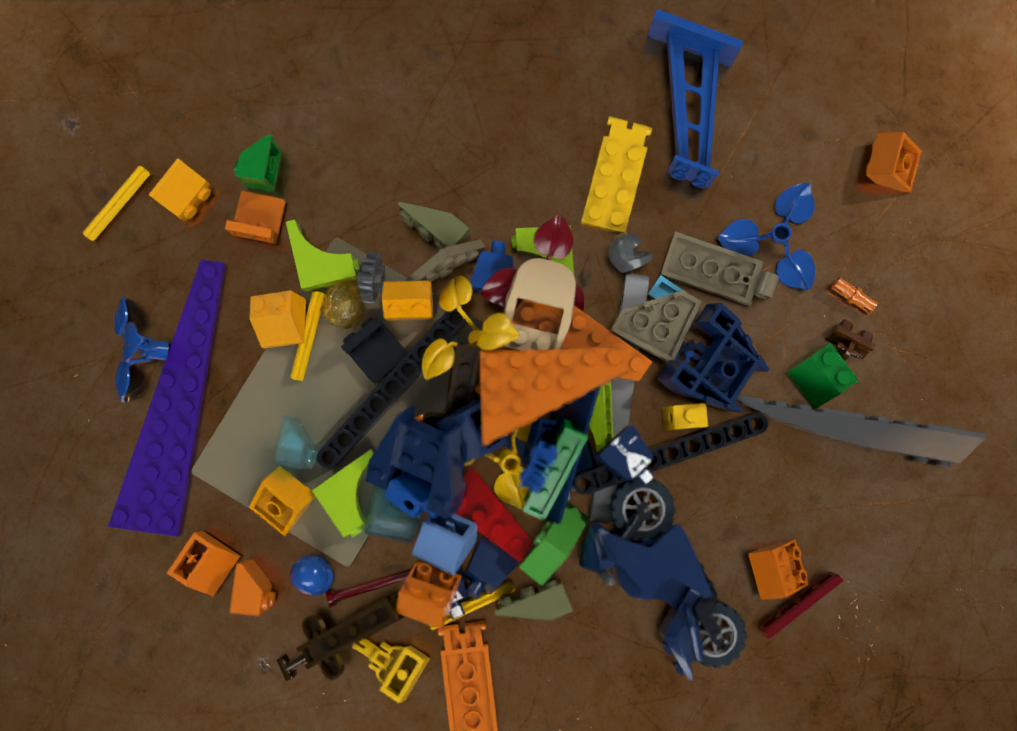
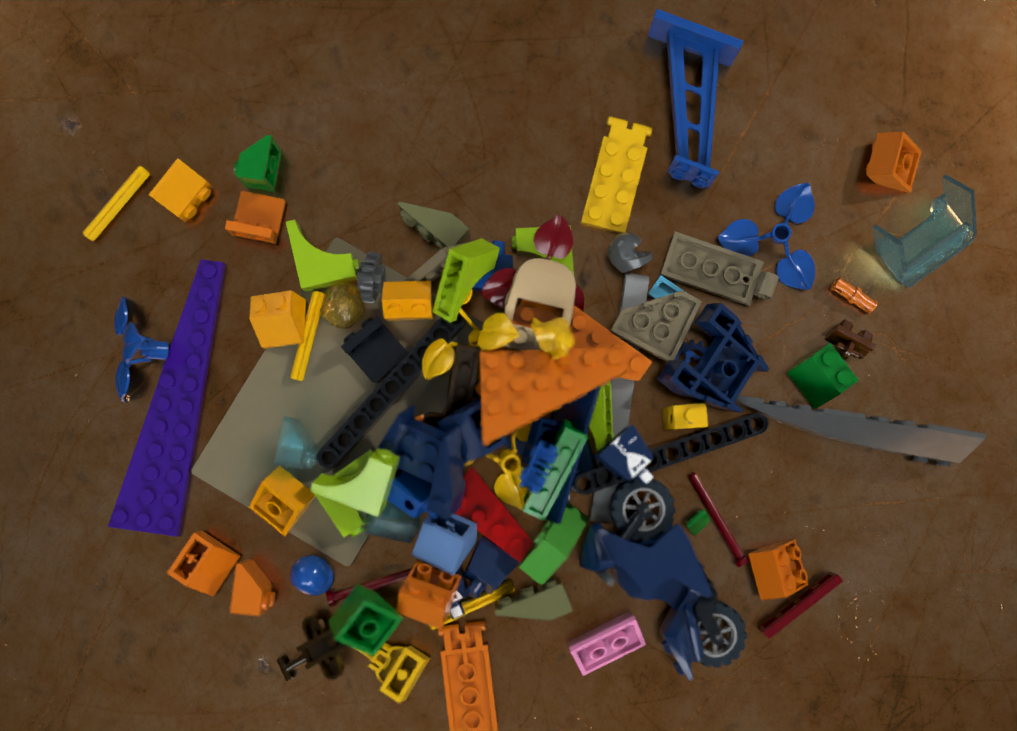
(364, 490): none -> lime arch
(364, 621): none -> green slope
(462, 270): none -> lime arch
(553, 336): none -> yellow hair
(606, 643): none -> bright pink slope
(697, 521): none -> green slope
(741, 559): none -> dark red bar
(935, 239): none -> clear light blue windscreen

